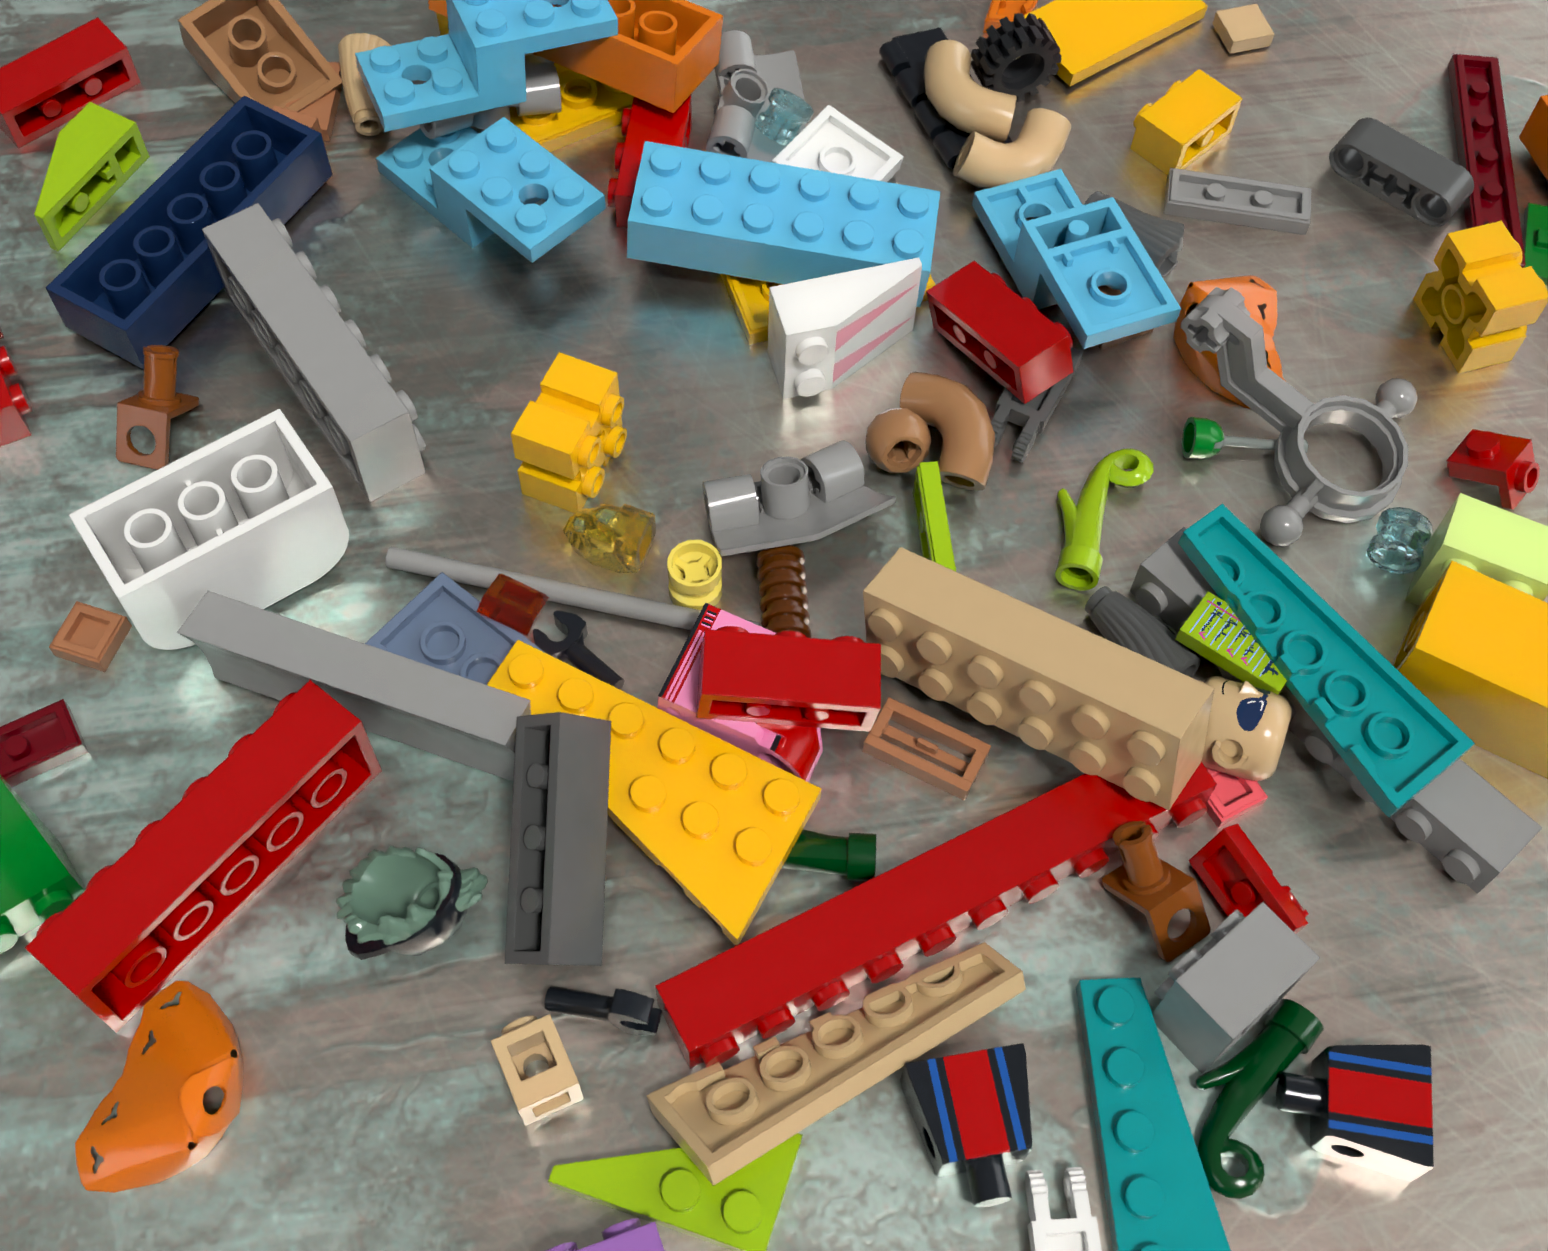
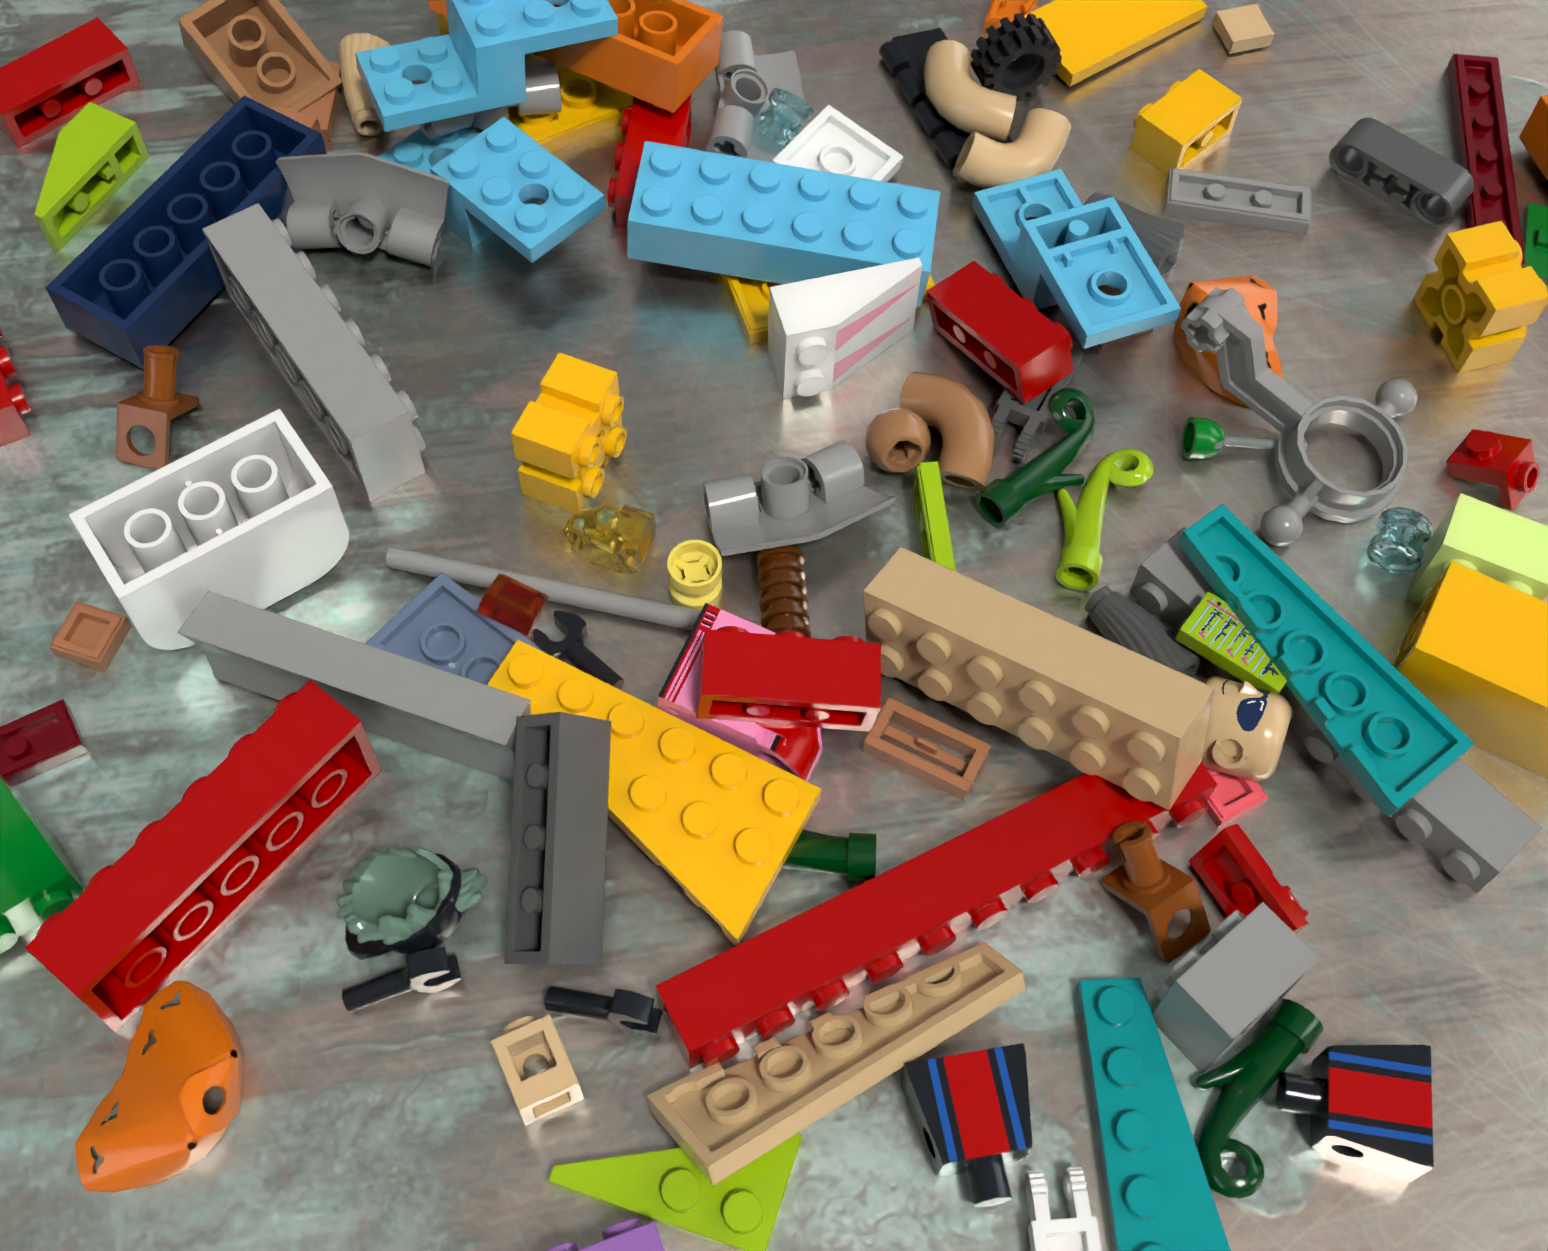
(338, 188): none -> light grey panel
(424, 972): none -> black bar
(1042, 475): none -> dark green plant

